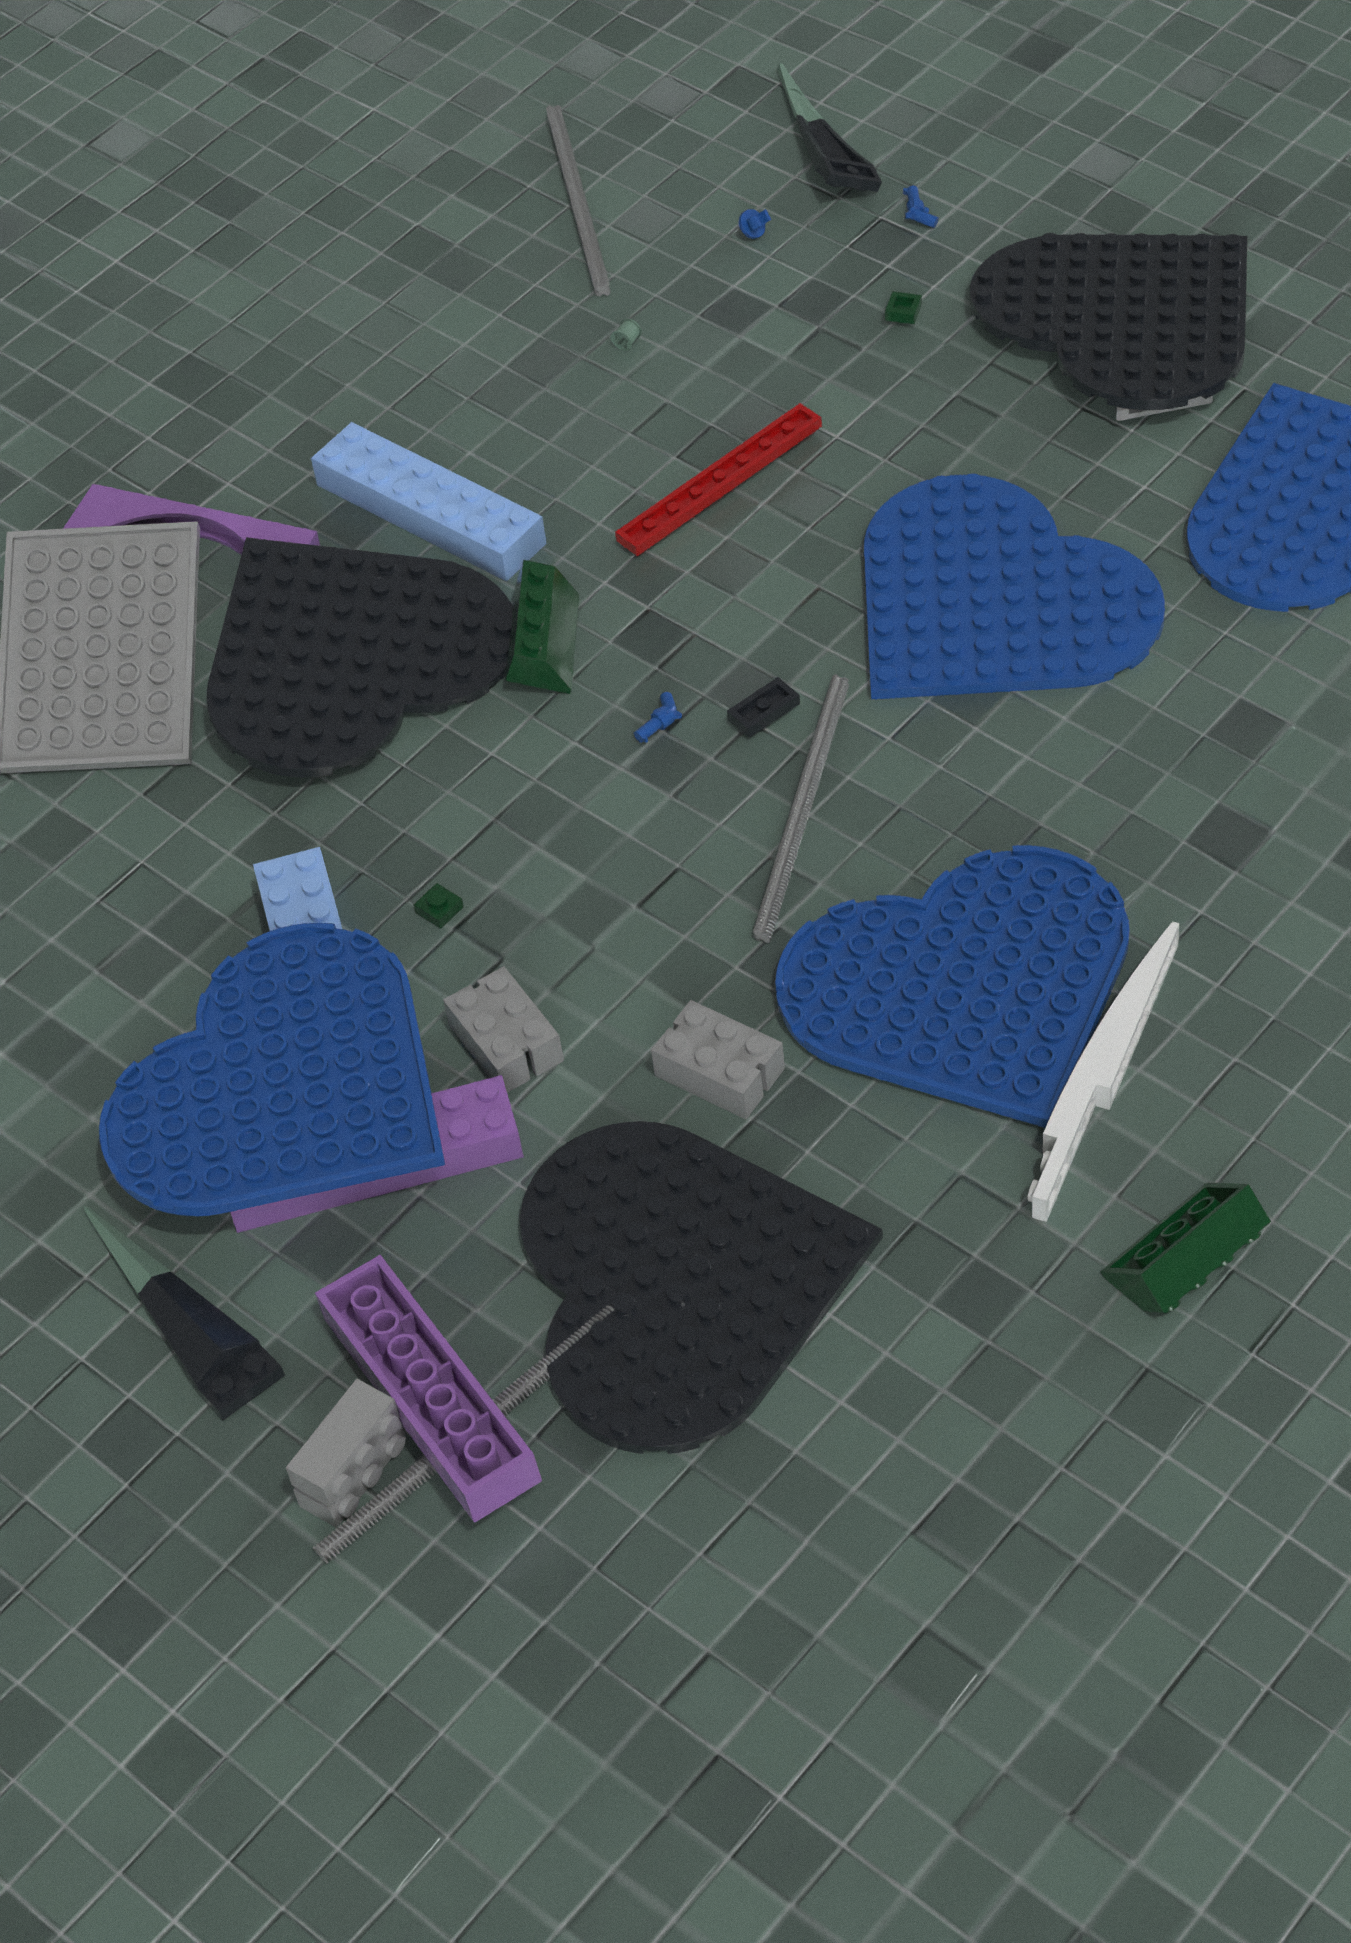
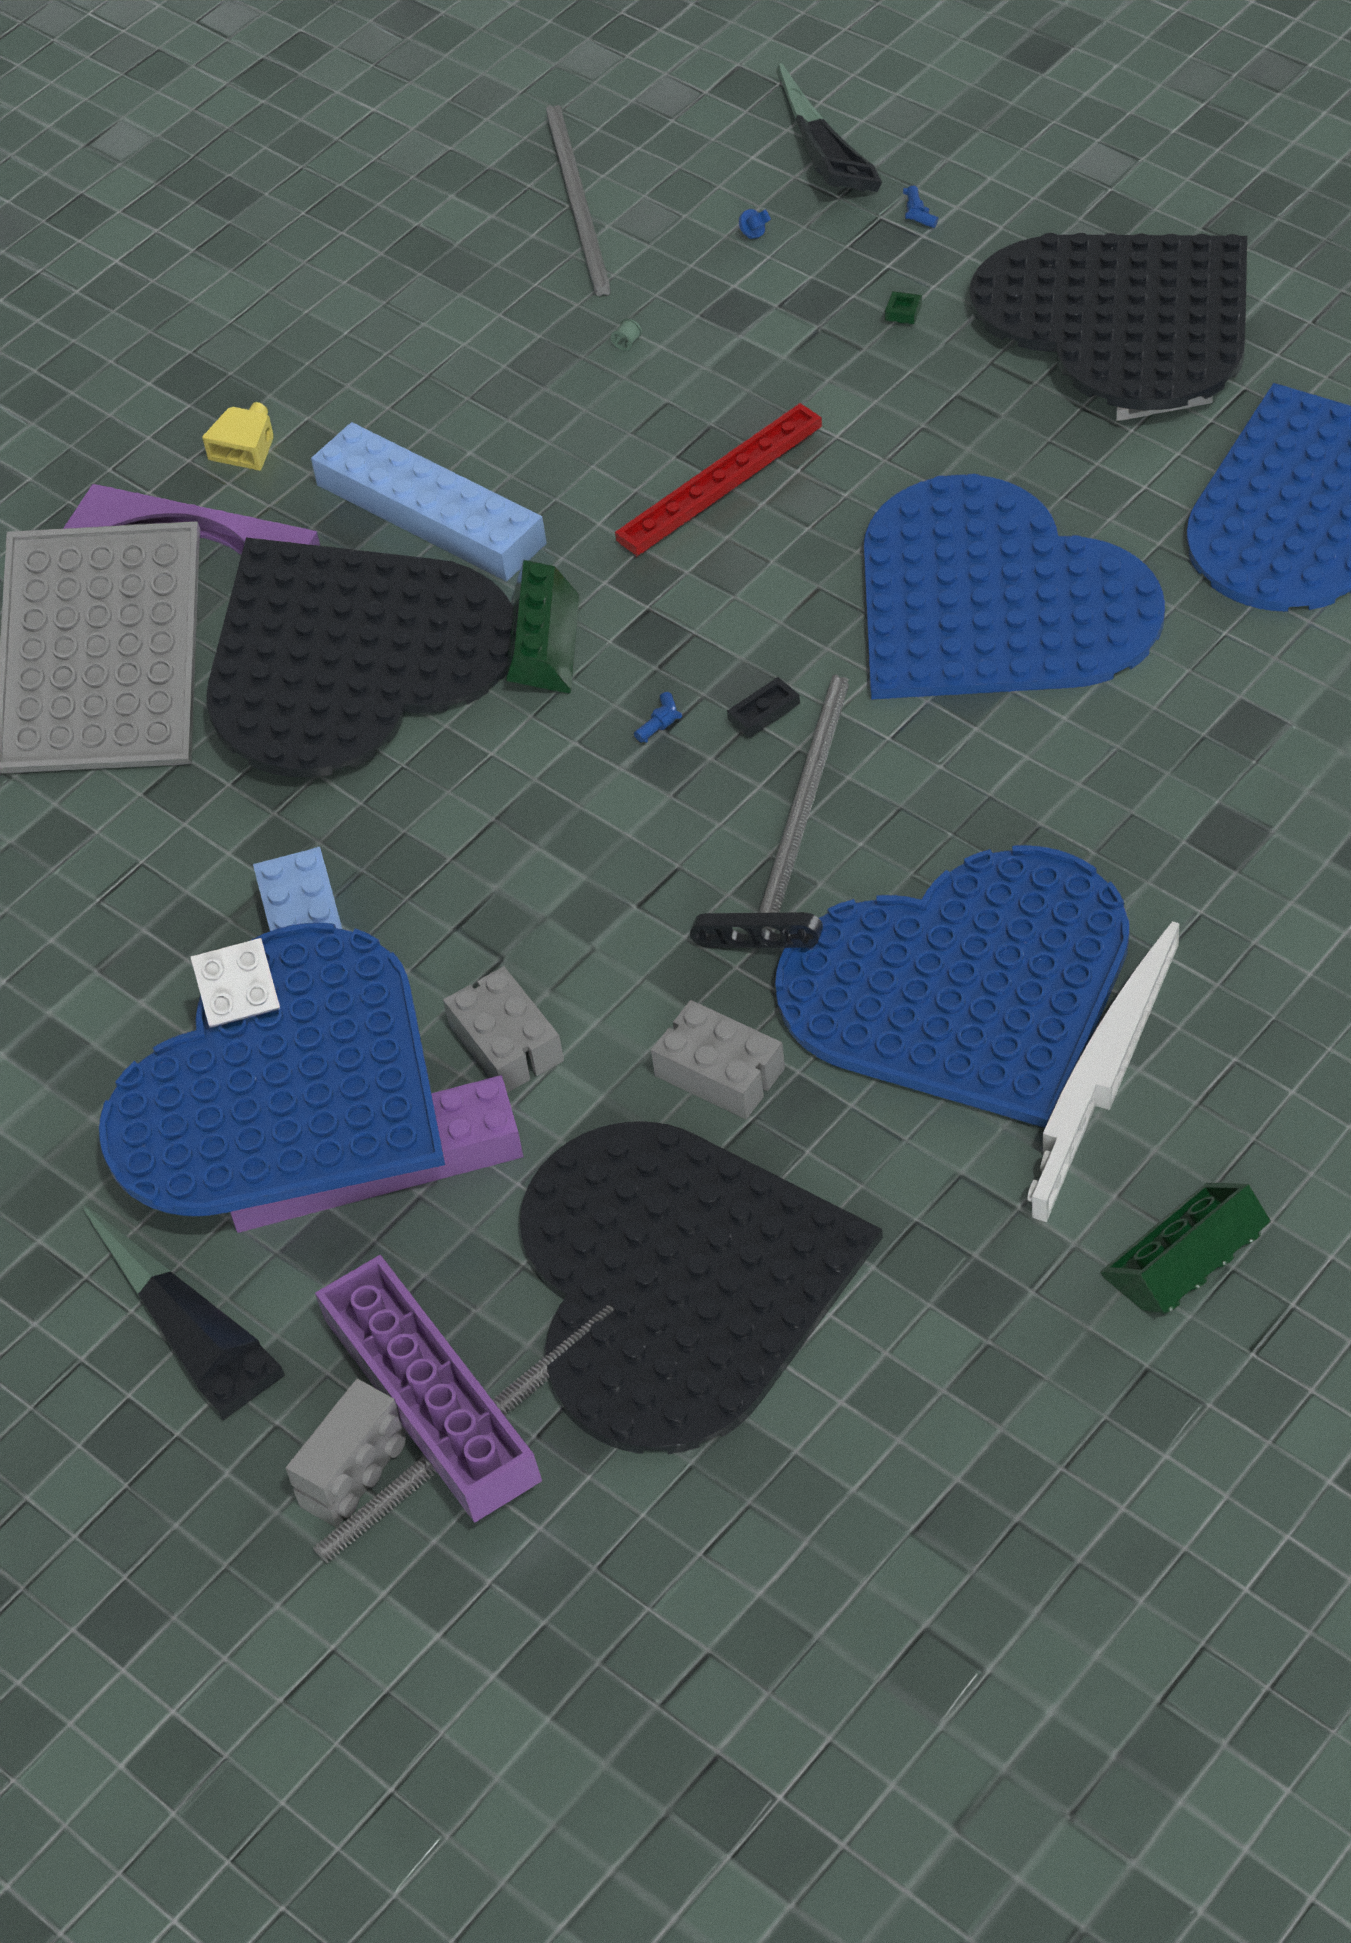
(235, 982): none -> white plate
(240, 437): none -> light yellow torso
(438, 905): dark green plate -> none
(795, 930): none -> black beam

